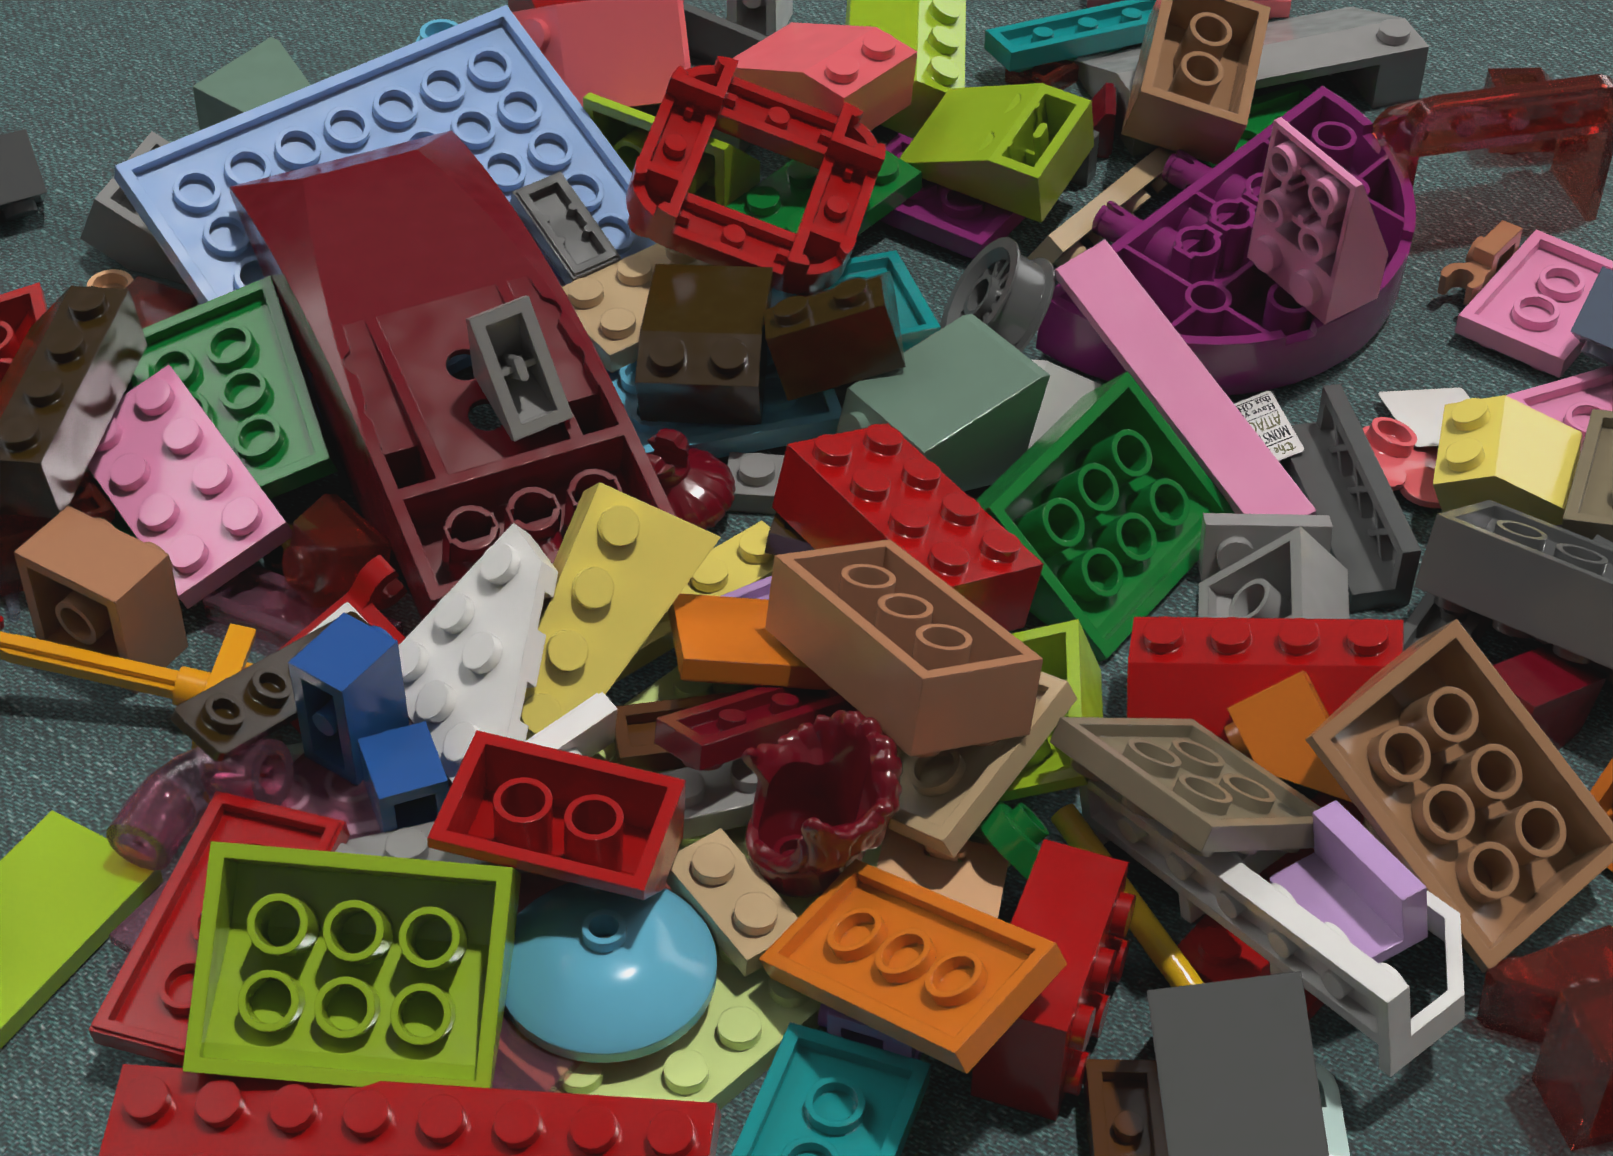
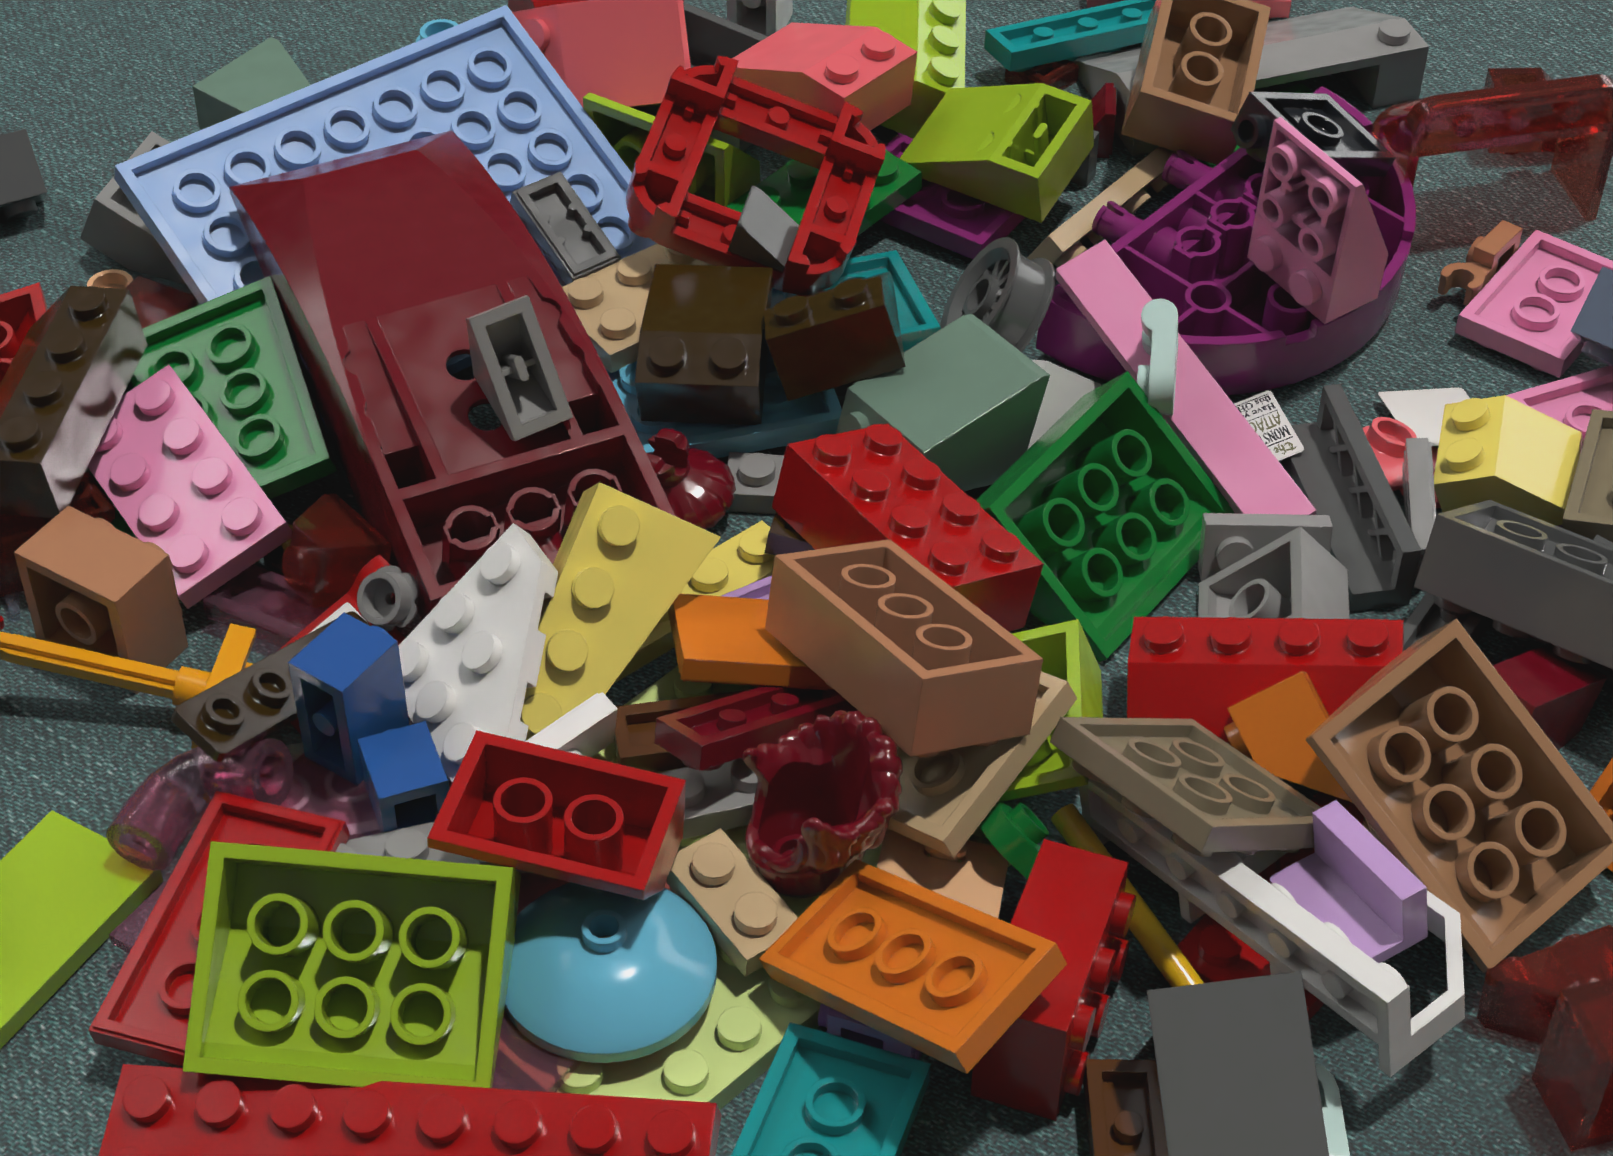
(375, 598): none -> light grey plate
(763, 231): none -> slope
(1160, 341): none -> light aqua plate
(1317, 119): none -> black plate
(1419, 490): none -> light grey tile

